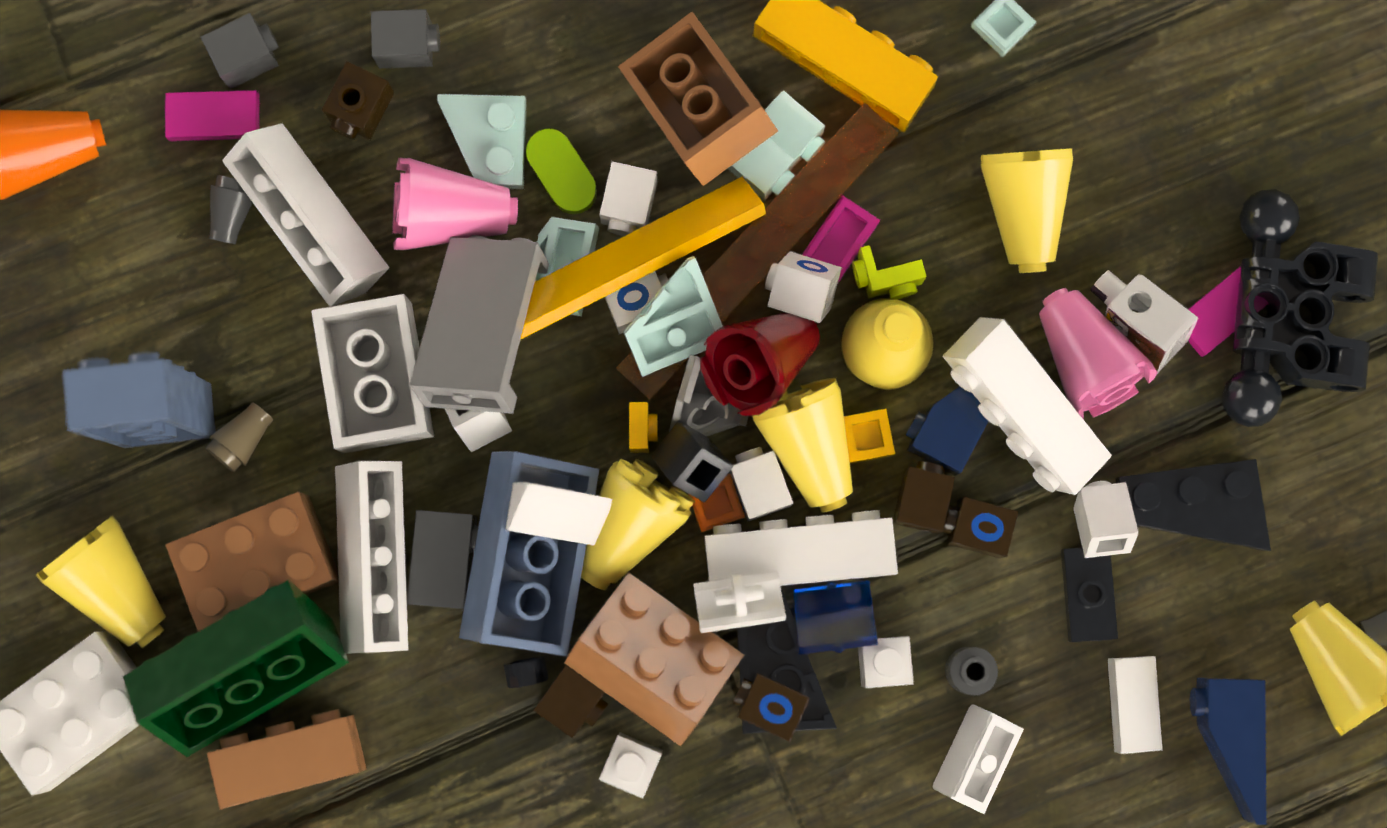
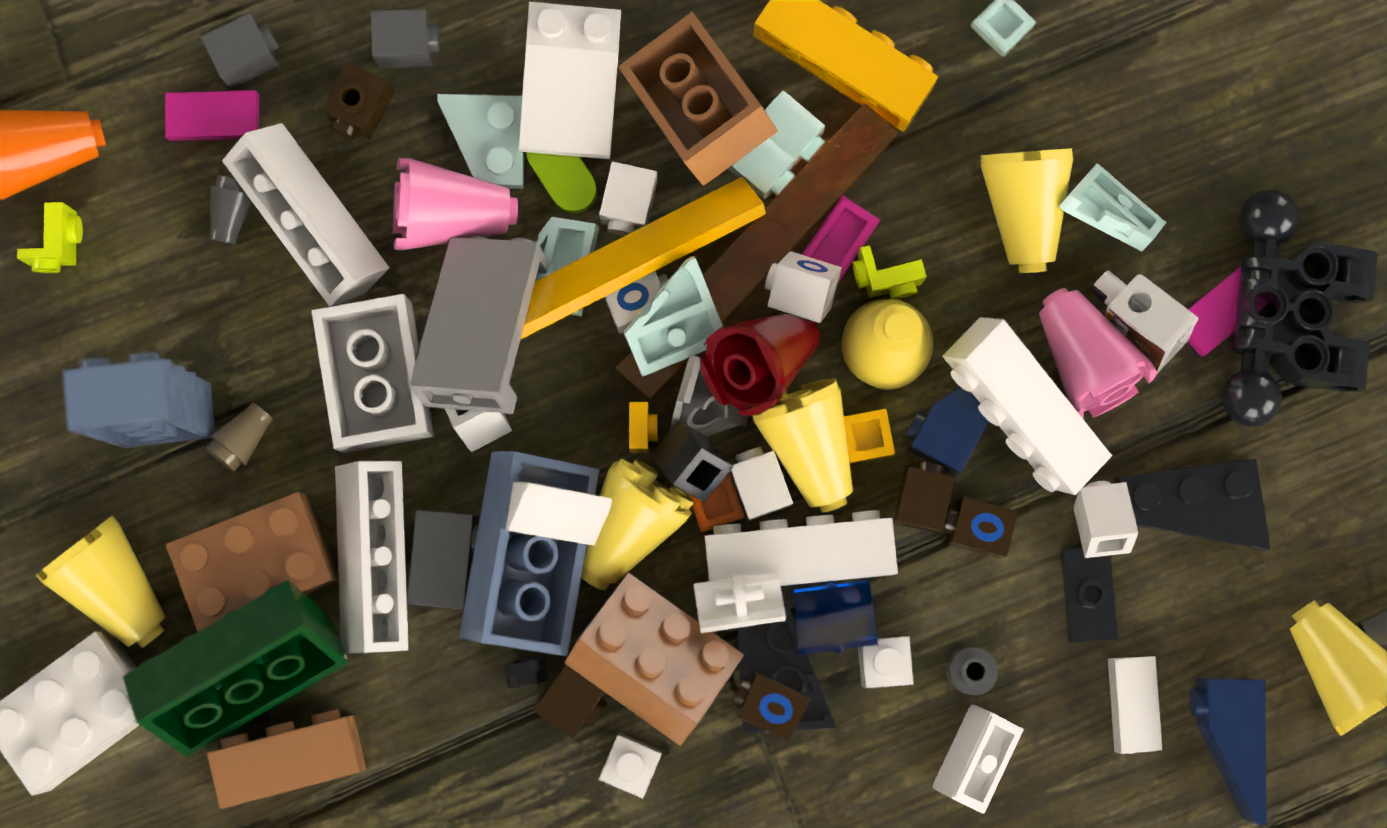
(61, 234): none -> neon yellow bracket
(569, 80): none -> white slope
(1112, 209): none -> light aqua wing

